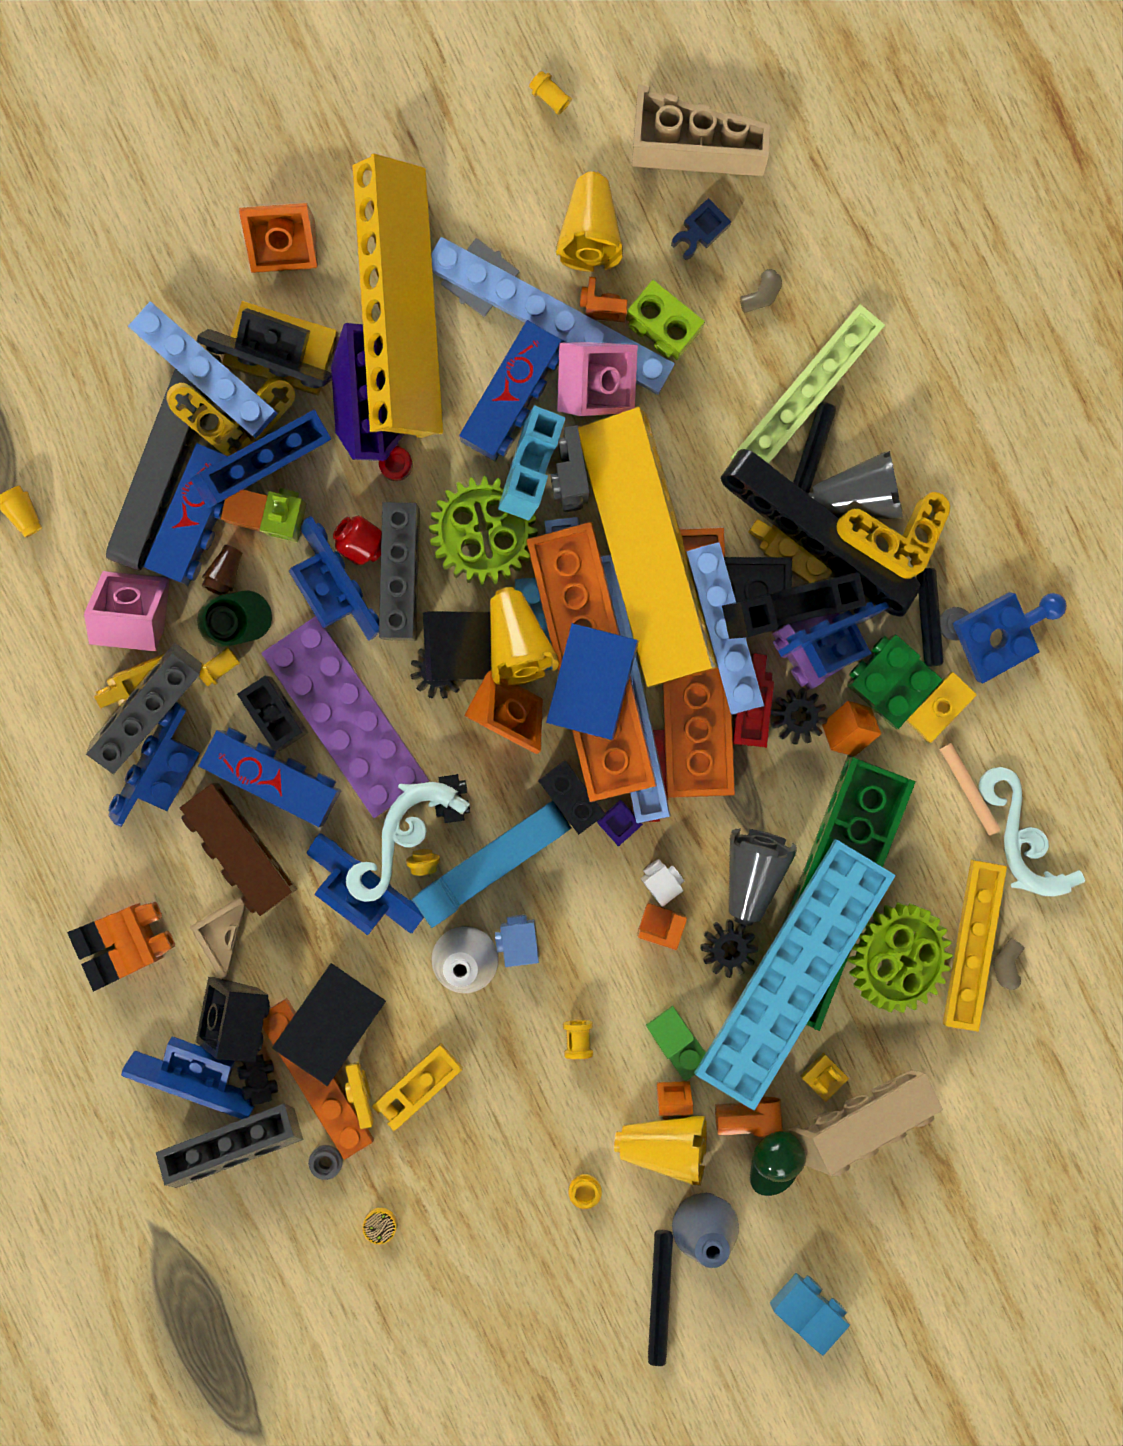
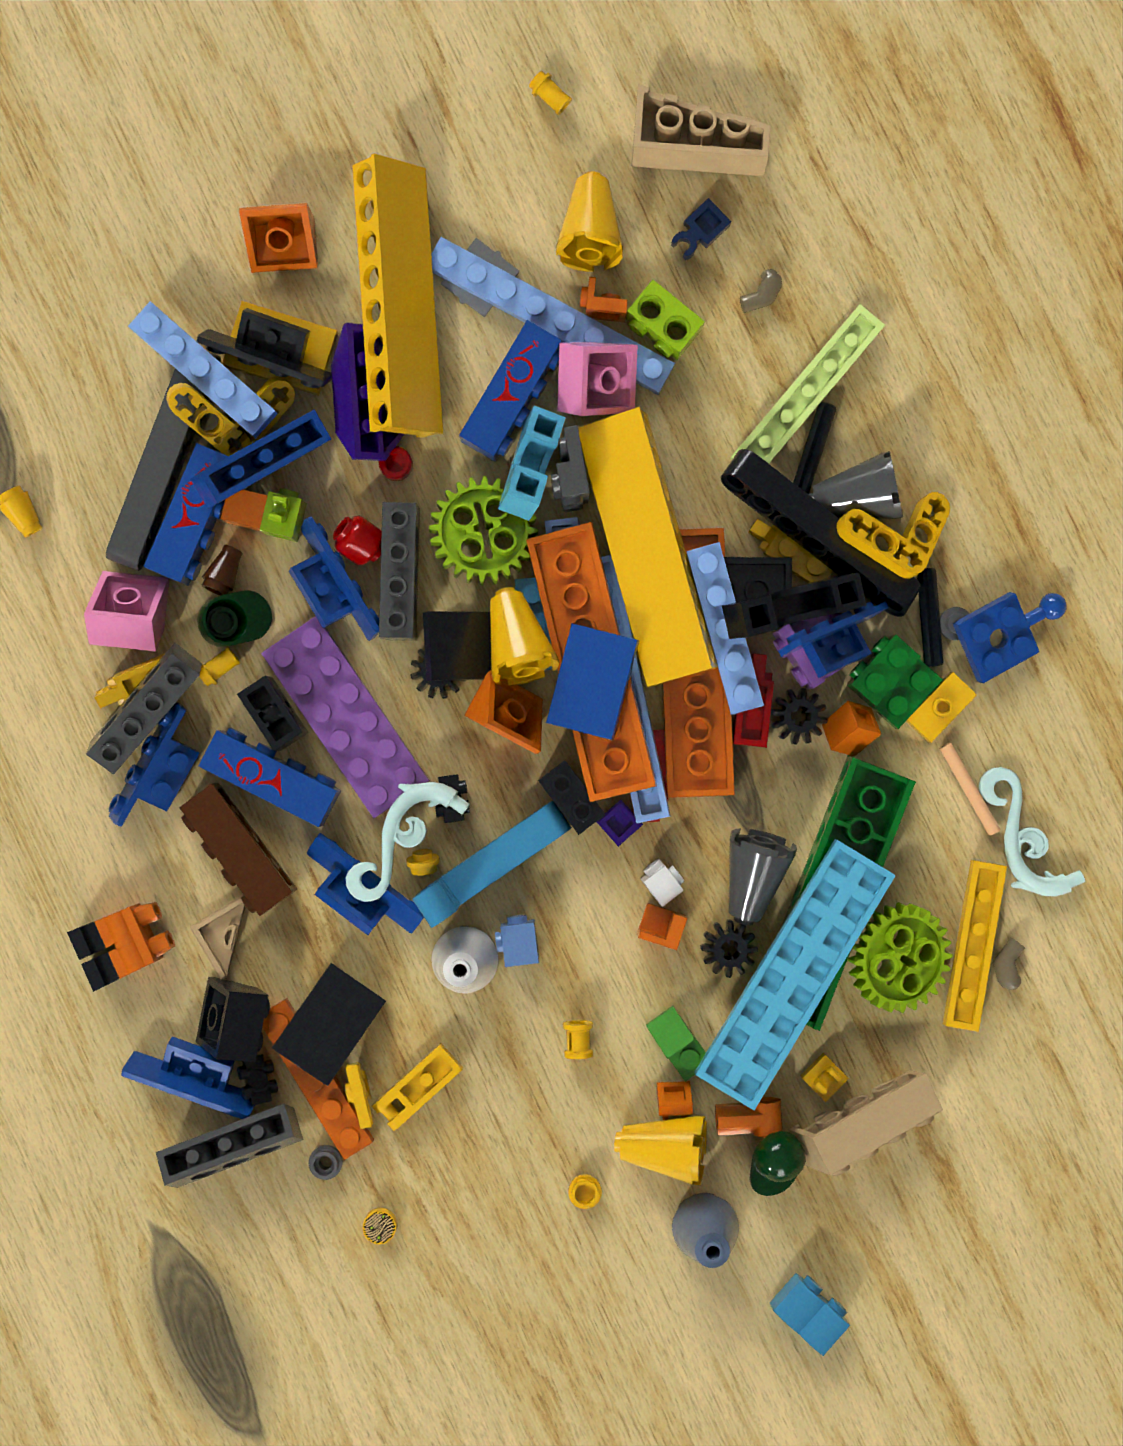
(660, 1297): black axle -> none

